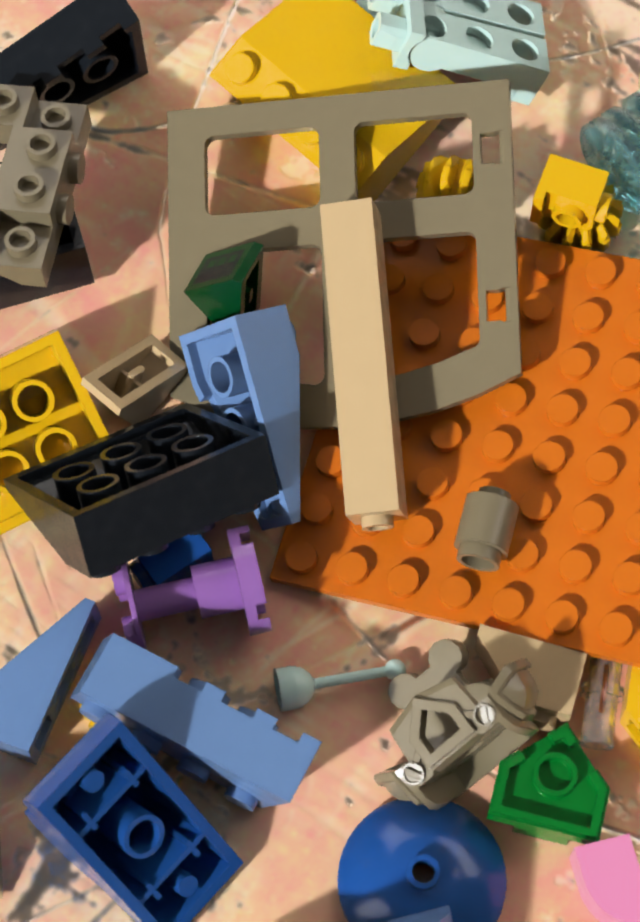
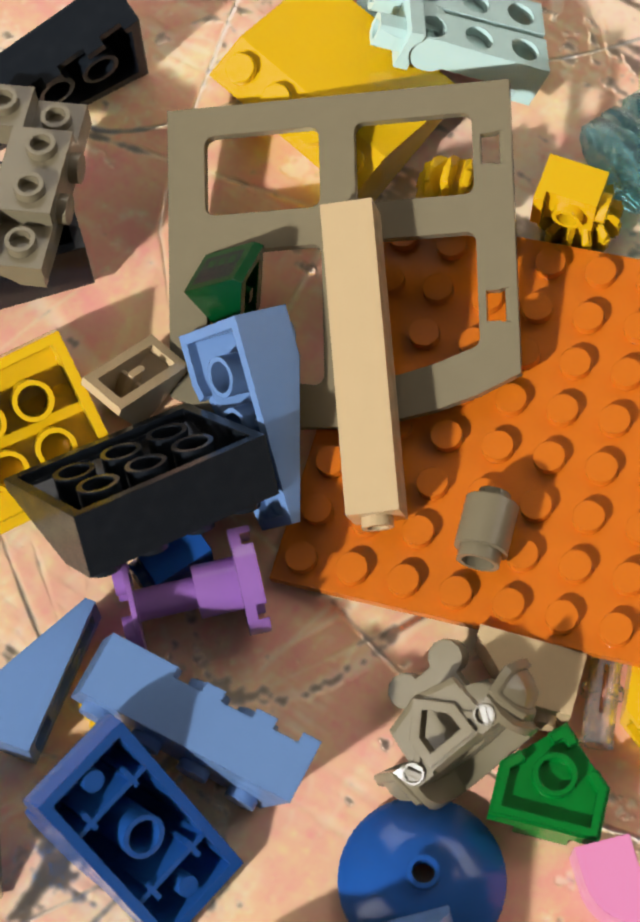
(296, 685): light aqua hinge -> none

